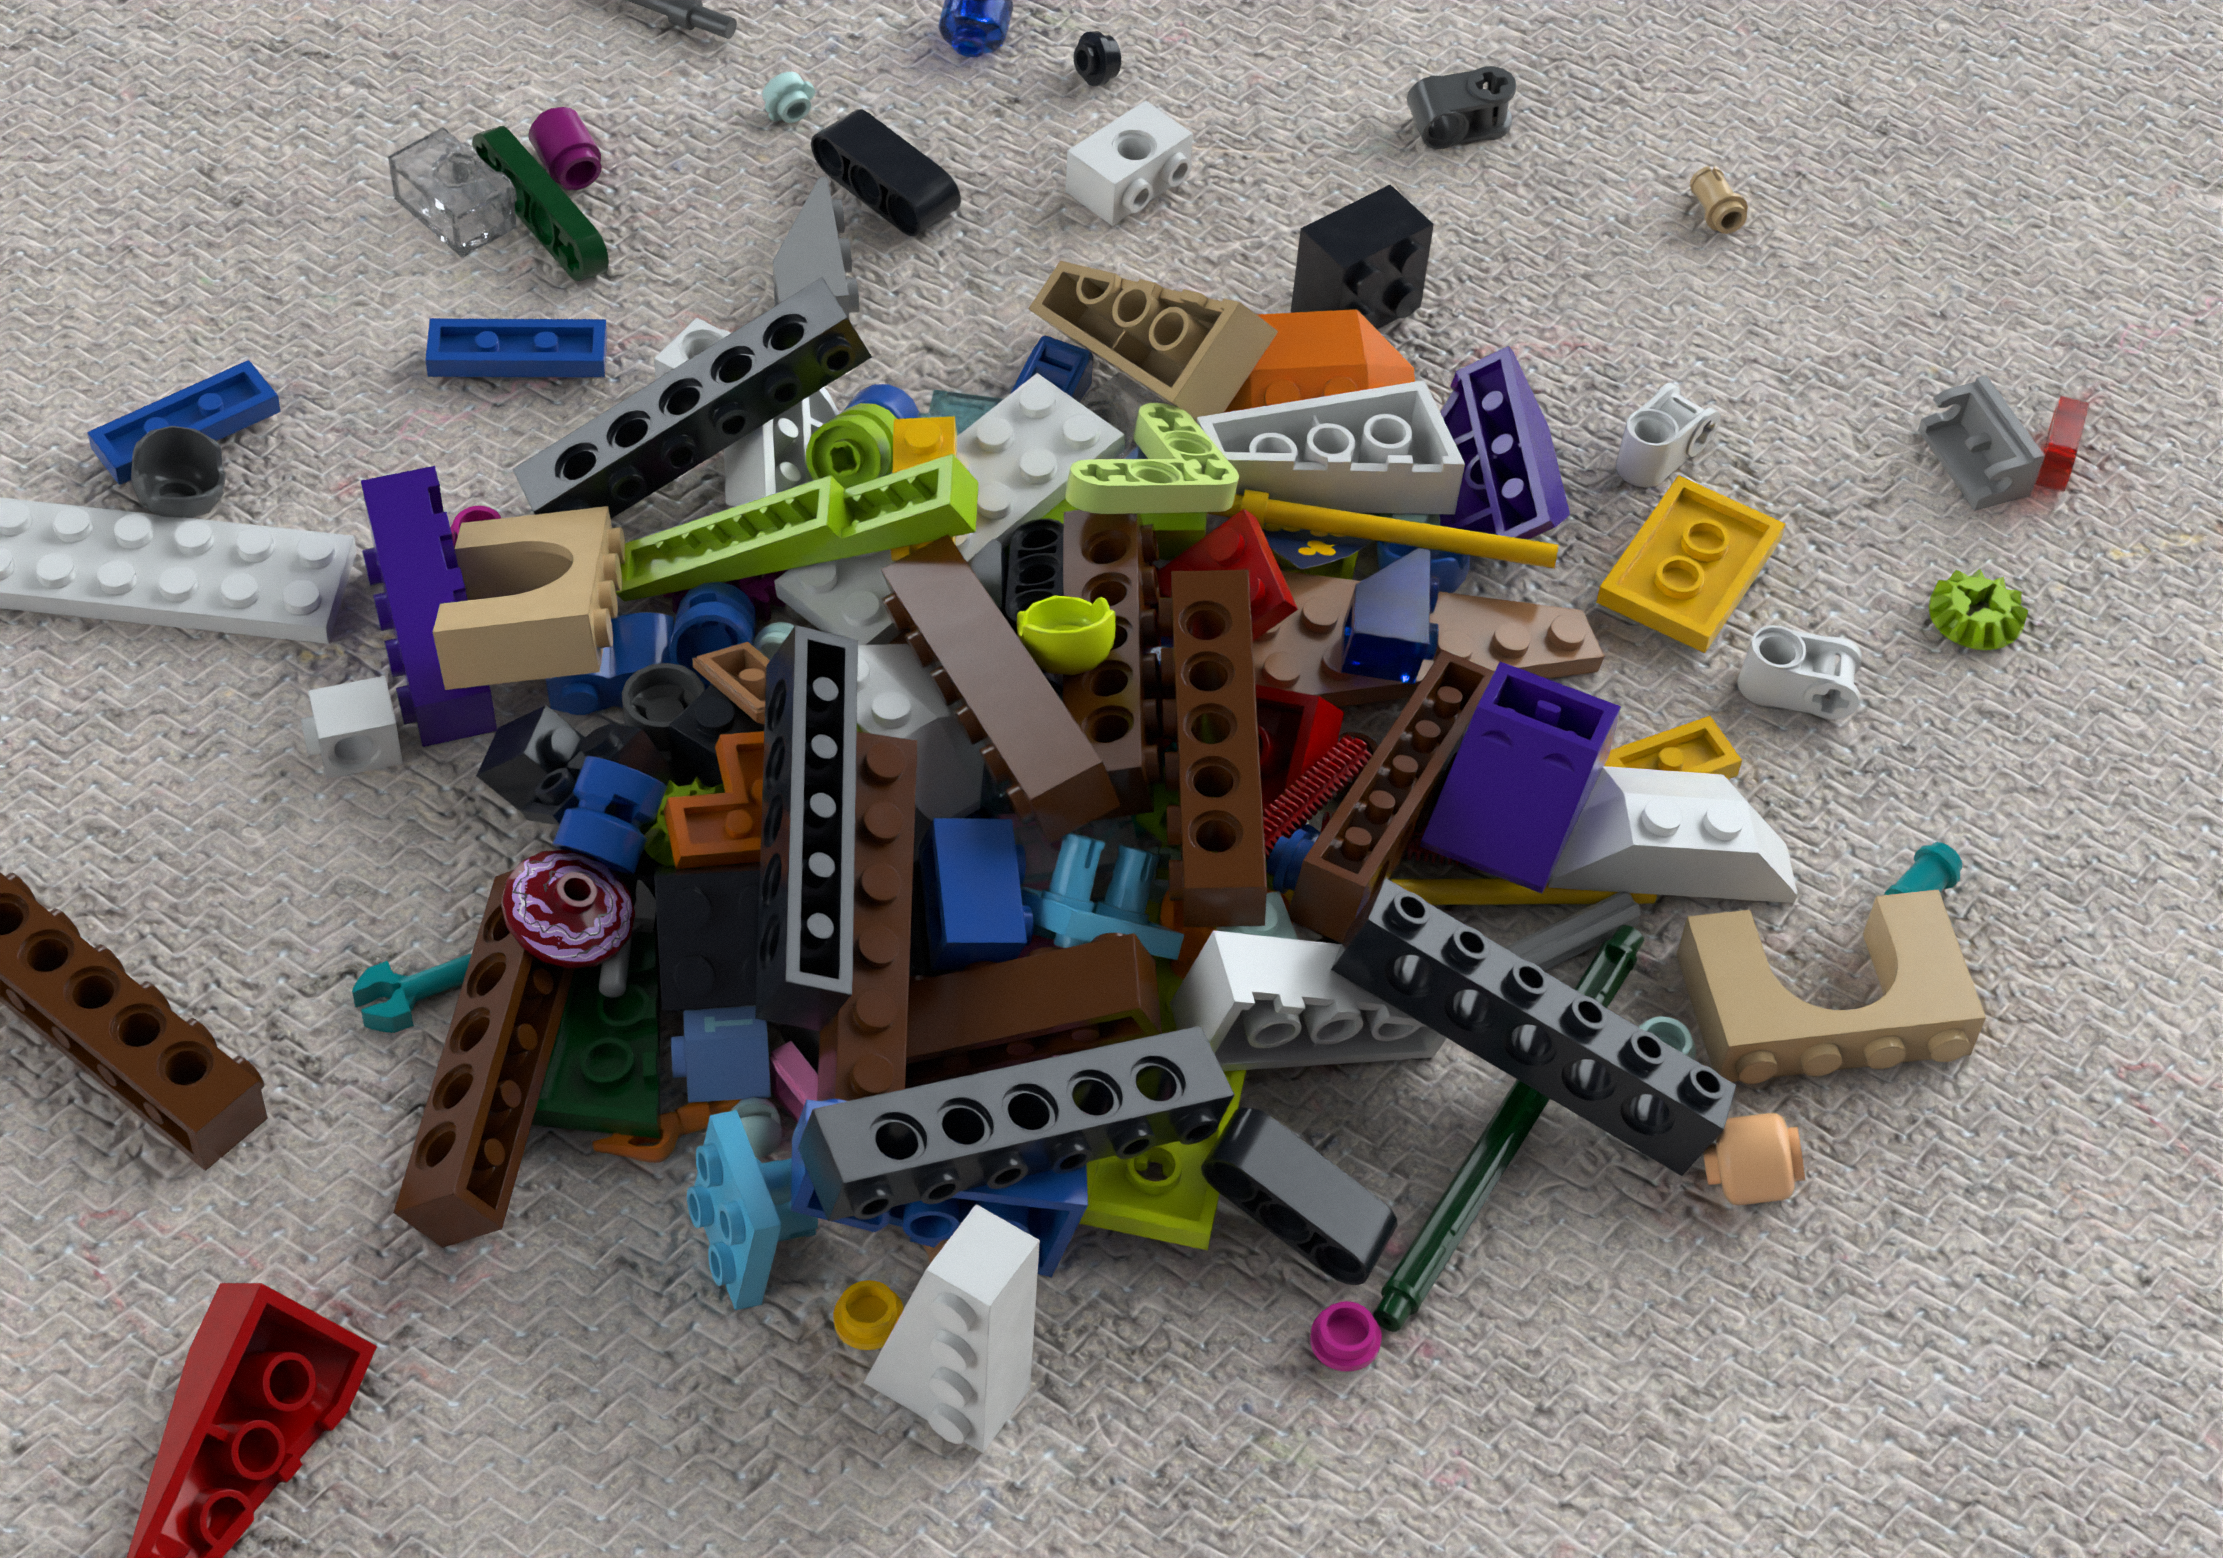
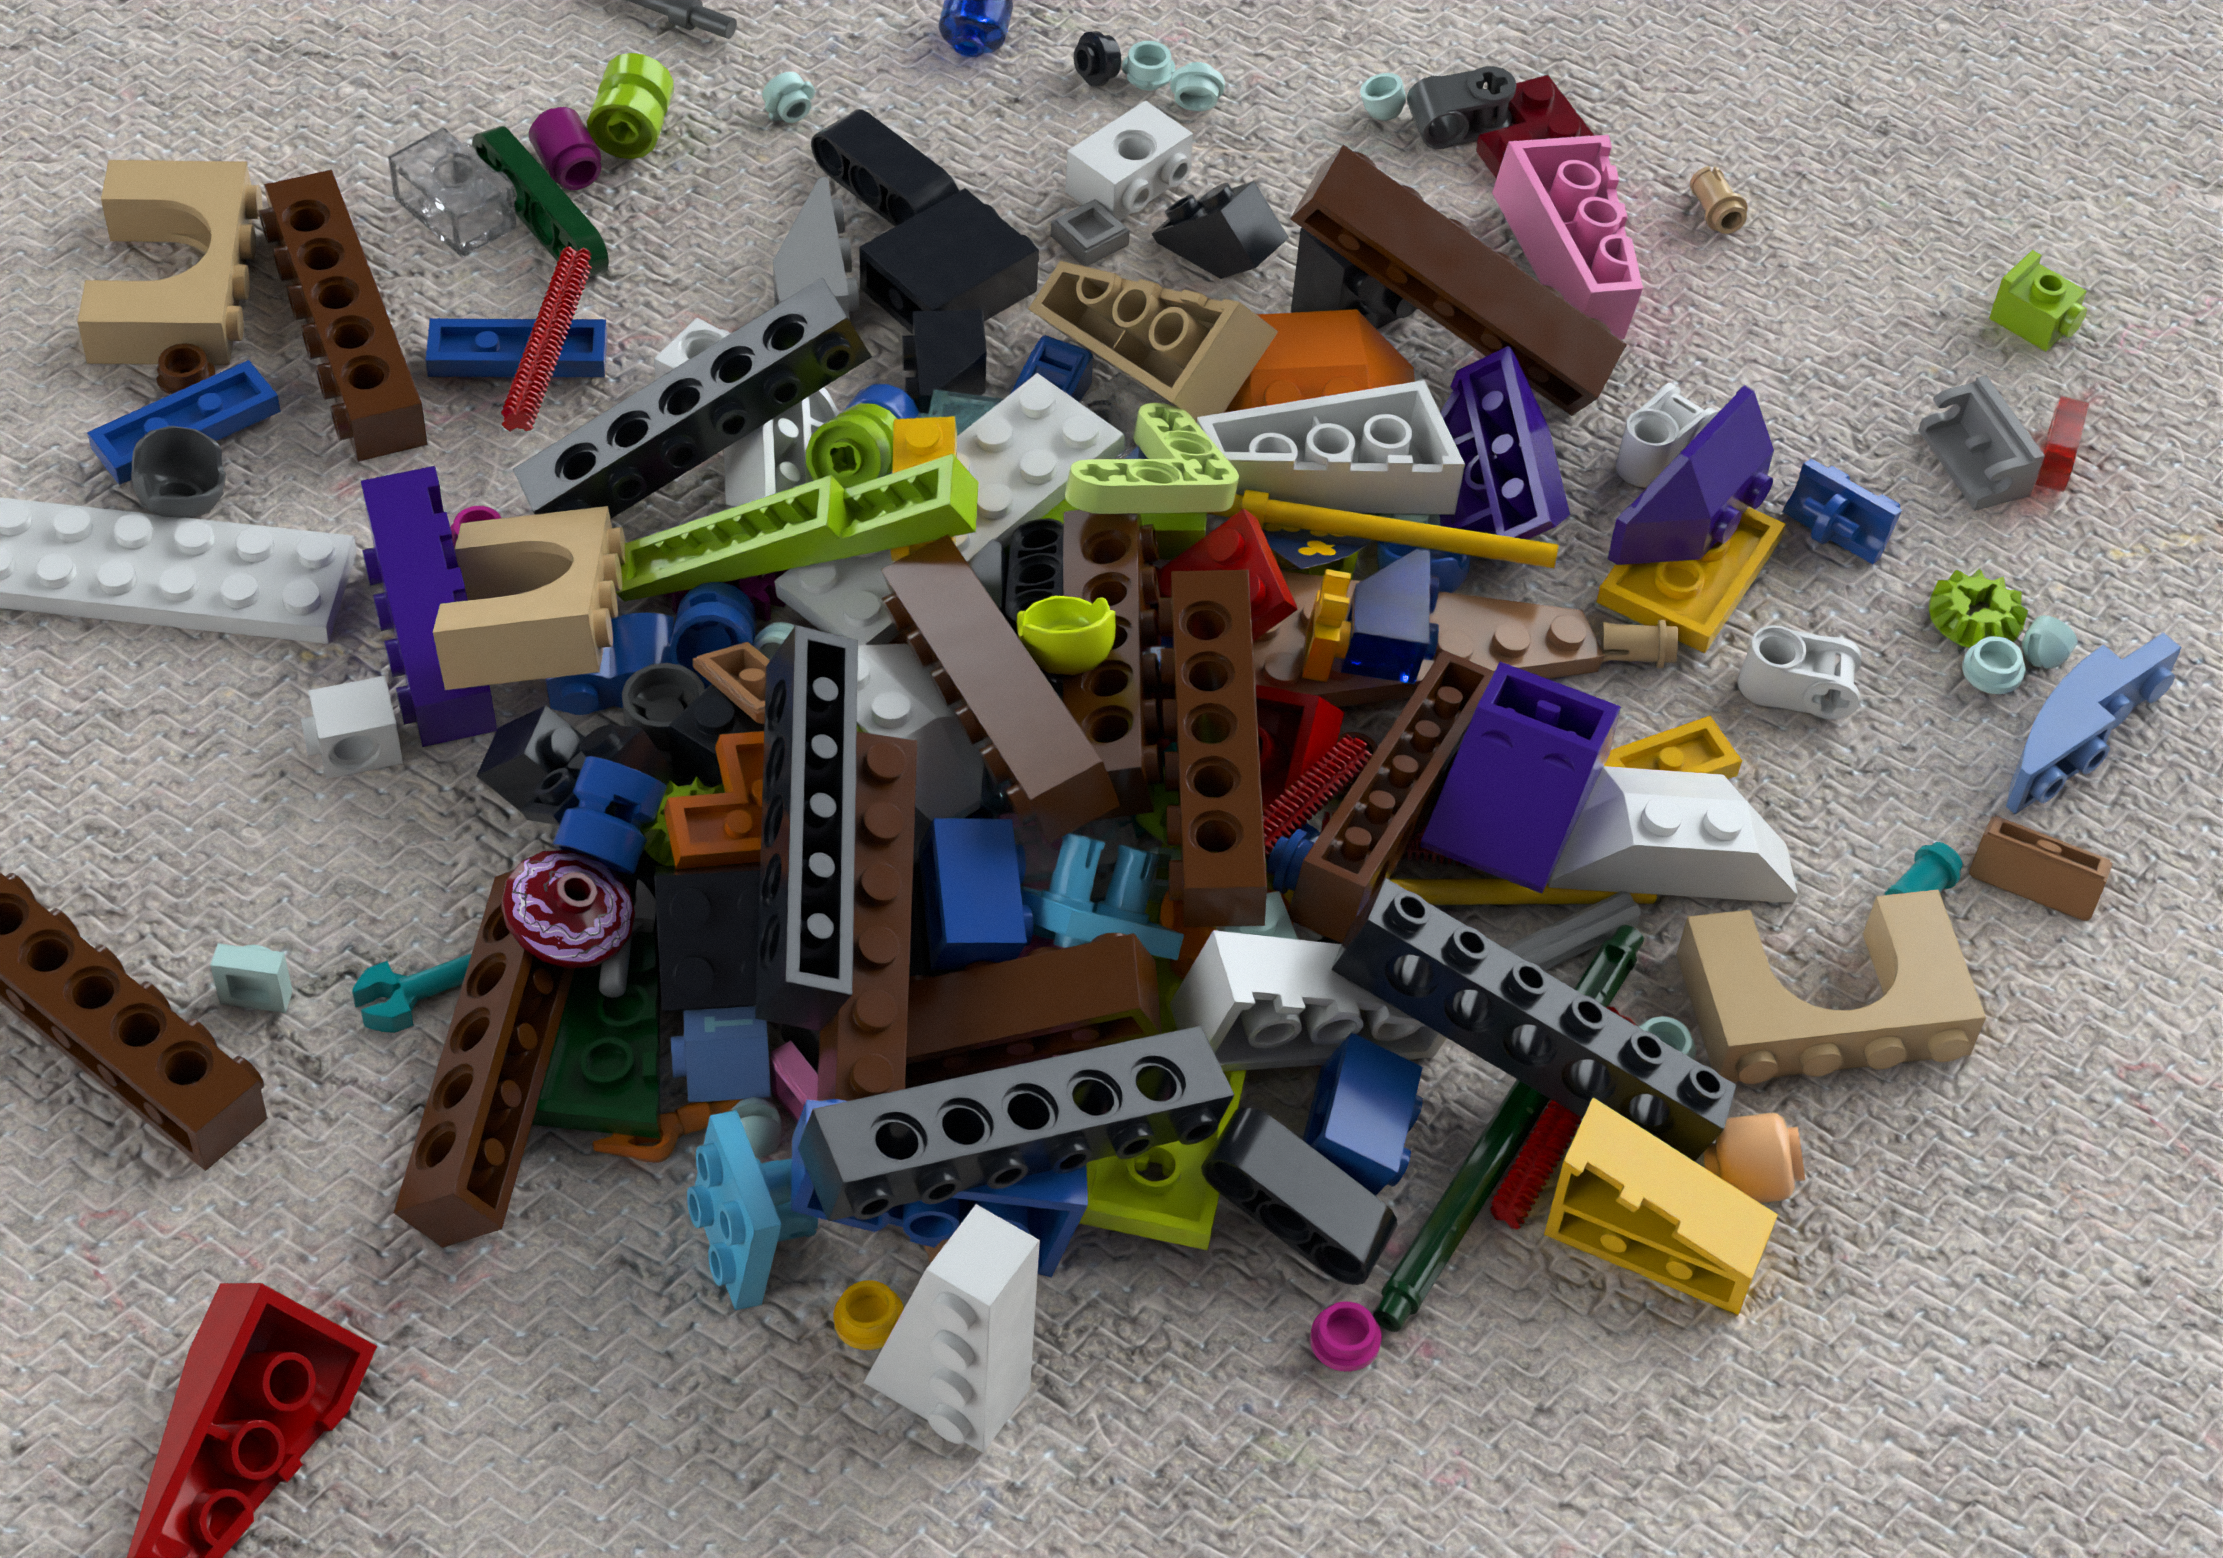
(182, 367): none -> reddish brown plate
(183, 203): none -> tan arch
(251, 977): none -> light aqua plate
(343, 316): none -> reddish brown brick
(546, 340): none -> red axle
(630, 106): none -> lime wheel
(945, 354): none -> black slope
(949, 260): none -> black brick
(1090, 233): none -> light grey tile
(1148, 65): none -> light aqua plate
(1197, 86): none -> light aqua plate
(1222, 230): none -> black slope
(1326, 630): none -> yellow plate
(1364, 1112): none -> blue brick
(1383, 96): none -> light aqua hinge
(1457, 279): none -> reddish brown brick
(1536, 1162): none -> red axle
(1537, 113): none -> dark red plate
(1571, 224): none -> bright pink wedge
(1640, 643): none -> tan pin
(1657, 1212): none -> yellow wedge
(1701, 490): none -> dark purple wedge
(1842, 511): none -> blue hips
(1994, 665): none -> light aqua plate
(2038, 303): none -> lime brick
(2040, 868): none -> medium nougat slope
(2048, 642): none -> light aqua hinge
(2081, 714): none -> medium blue slope

